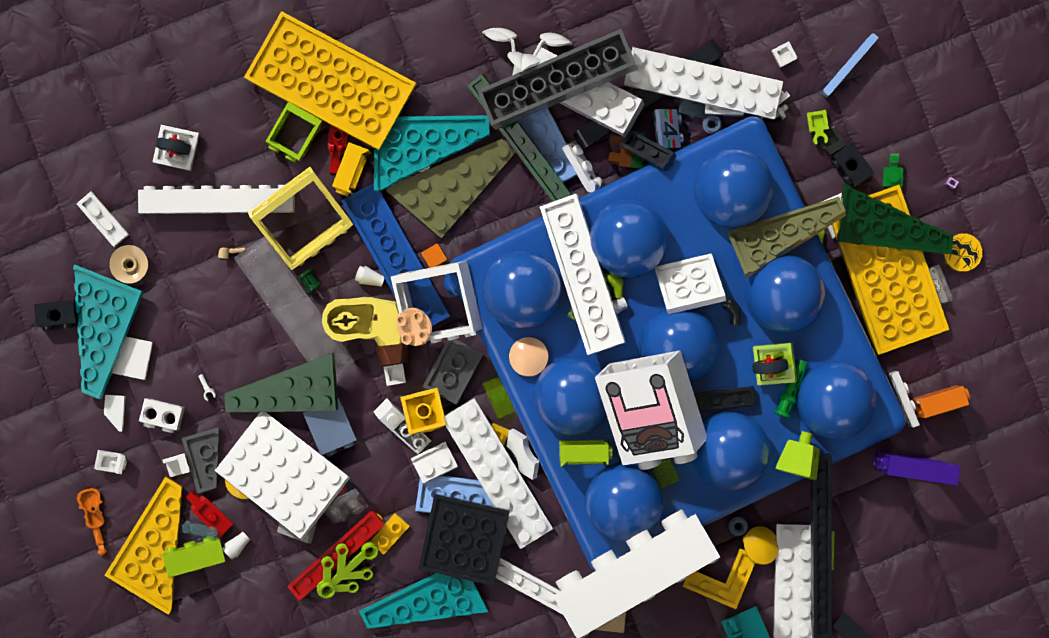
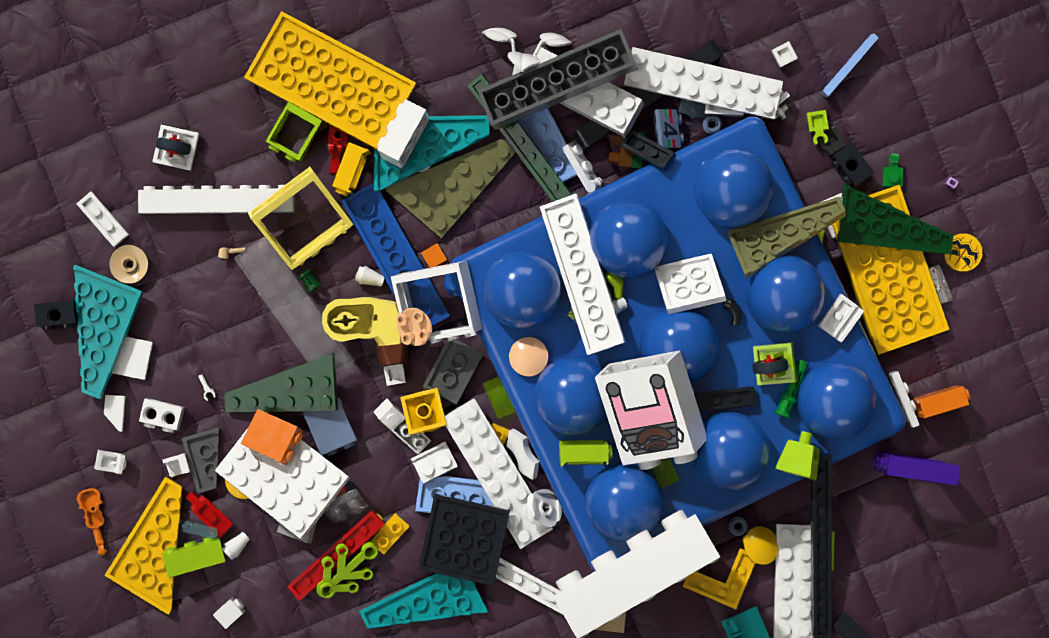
(229, 612): none -> white brick
(272, 437): none -> orange brick
(403, 133): none -> white brick
(535, 508): none -> white plate
(840, 318): none -> white plate

